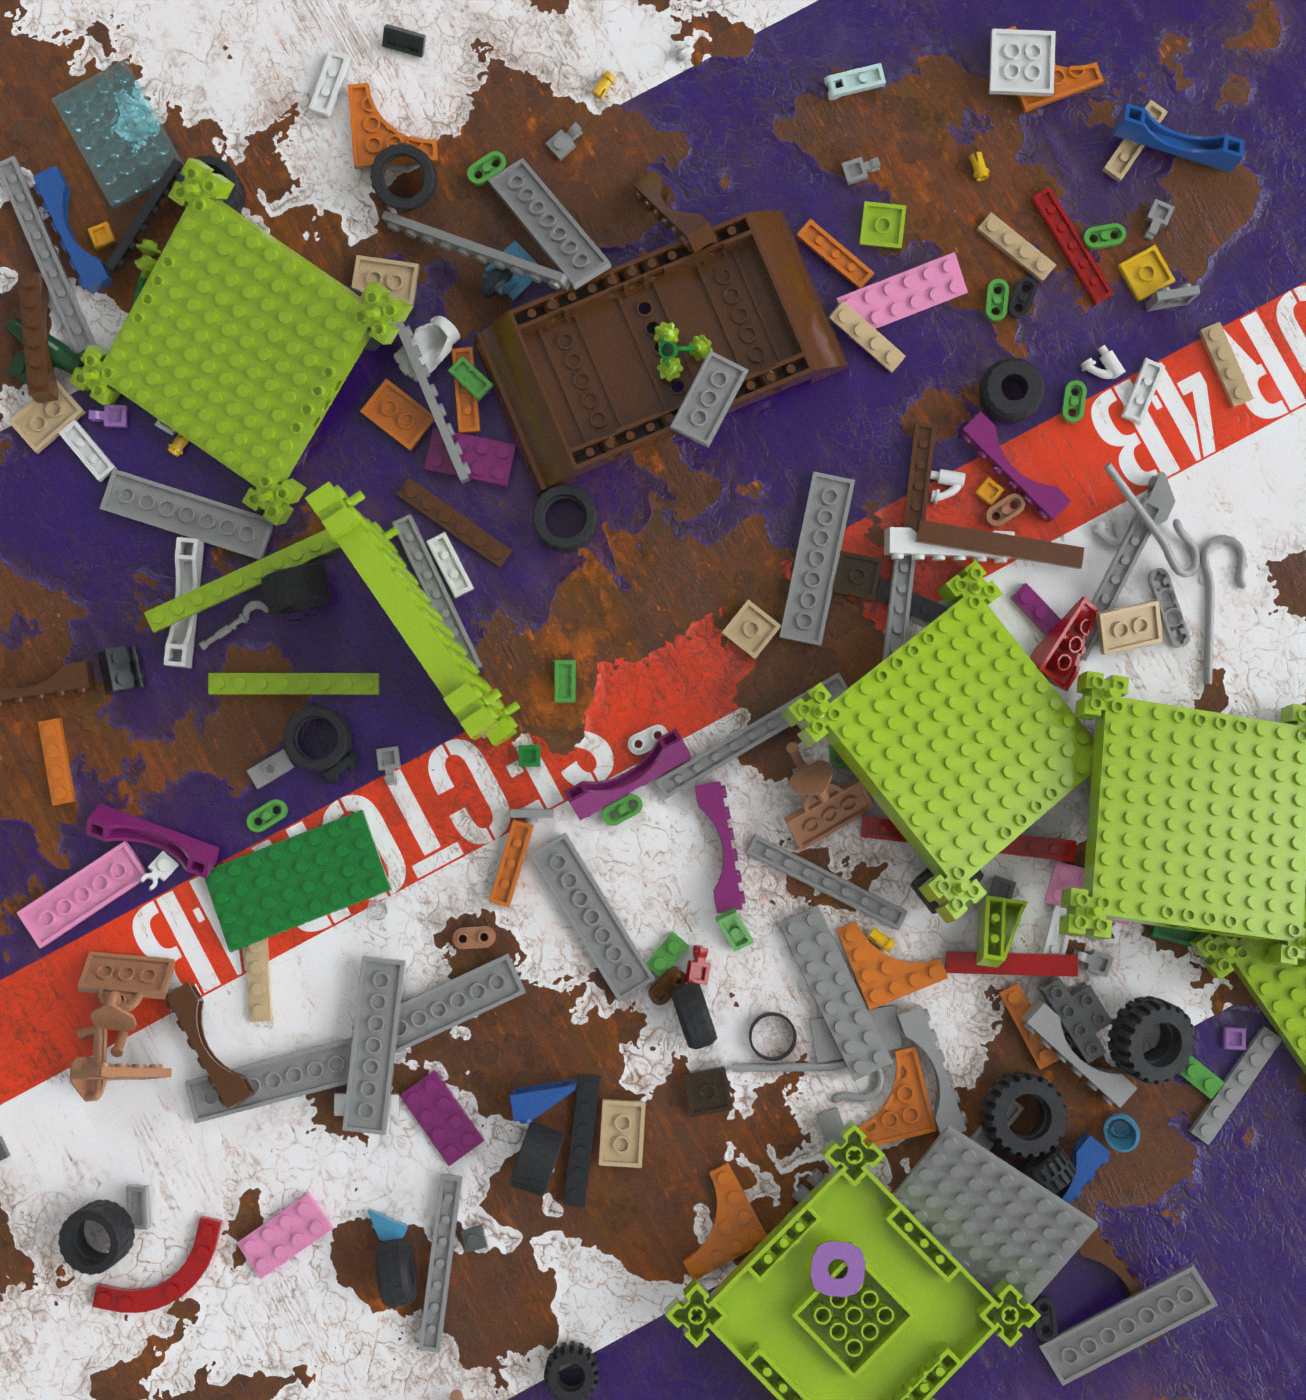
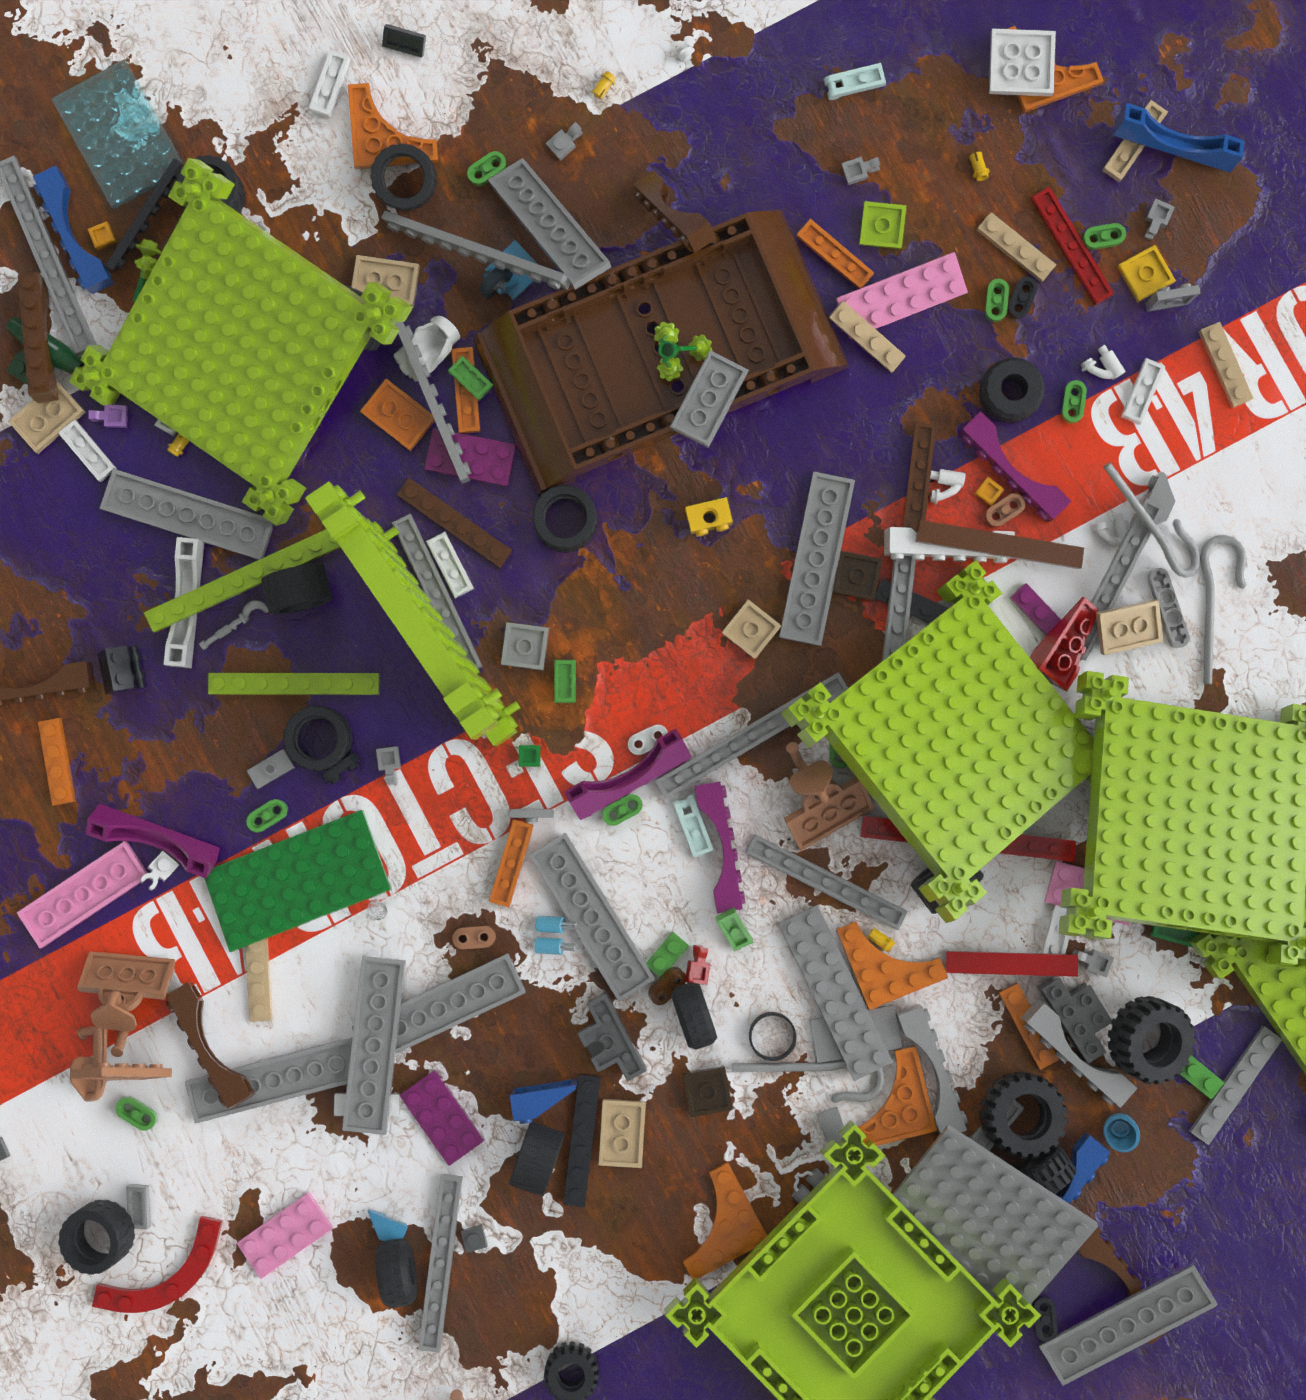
(136, 1115): none -> bright green plate
(525, 646): none -> light grey plate
(551, 945): none -> medium azure piece
(609, 1039): none -> dark grey piece
(693, 826): none -> light aqua plate
(718, 508): none -> yellow brick
(851, 1281): medium lavender piece -> none
(996, 928): lime wedge -> none
(1002, 887): dark grey plate -> none
(1234, 1038): medium lavender tile -> none

